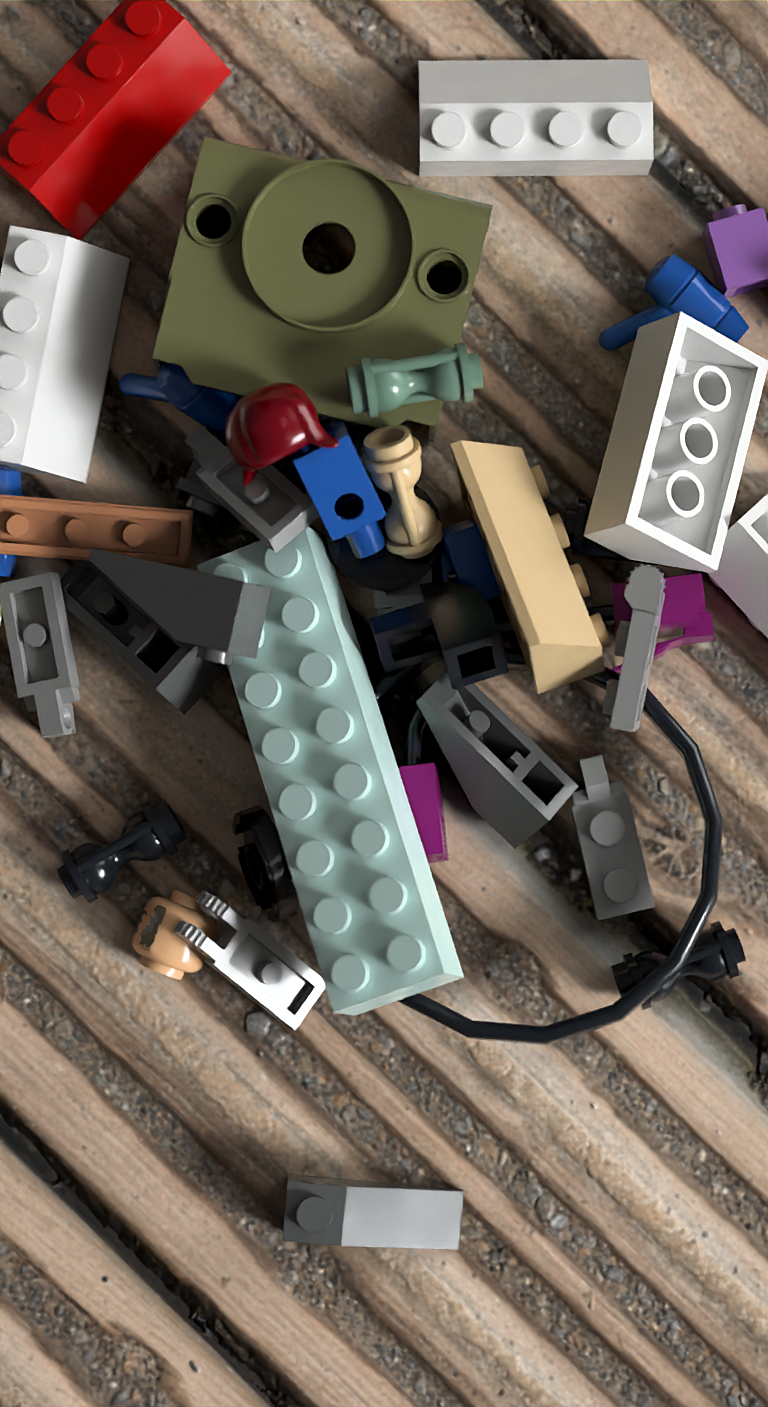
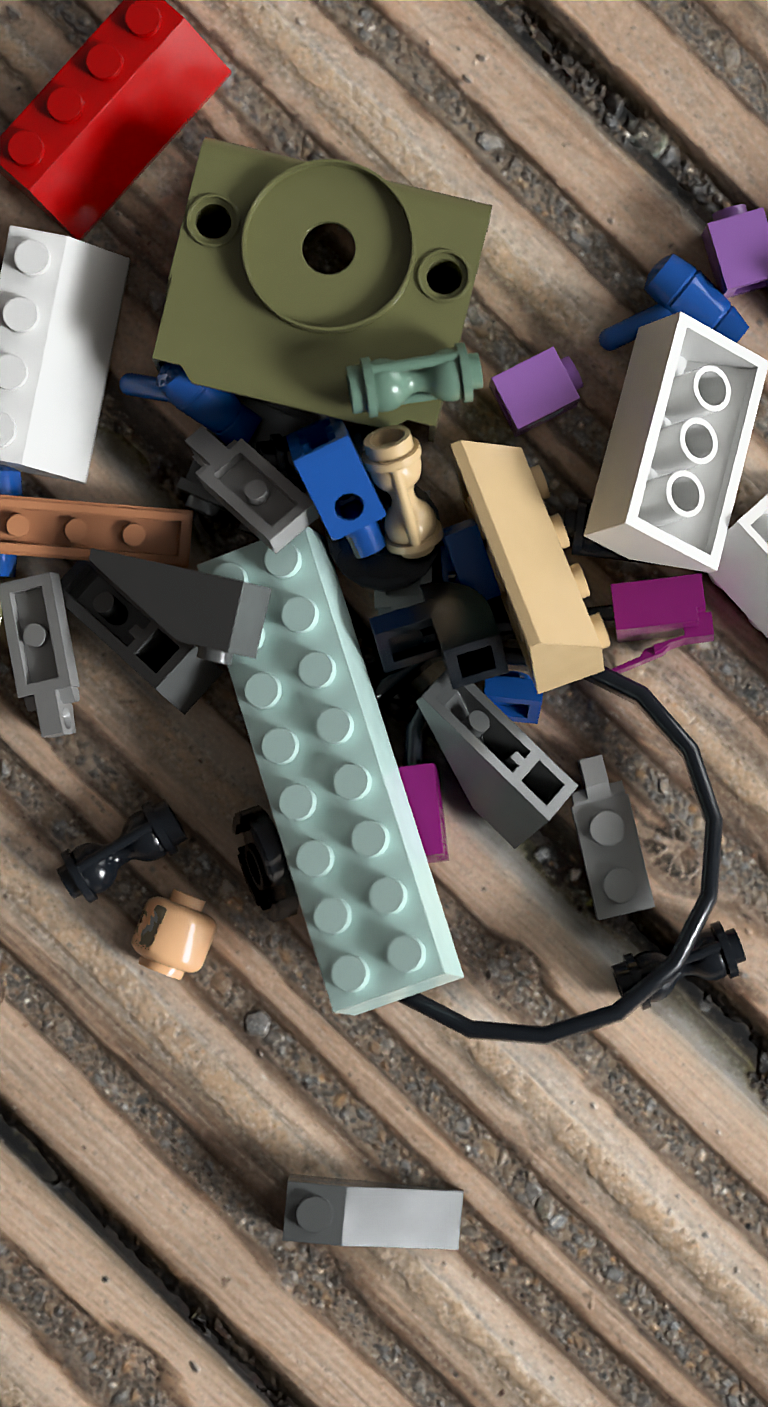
(255, 963): light grey hinge -> none
(271, 426): dark red hair -> none
(515, 696): none -> blue plate
(535, 118): white slope -> none
(537, 390): none -> medium lavender brick
(637, 644): light grey hinge -> none

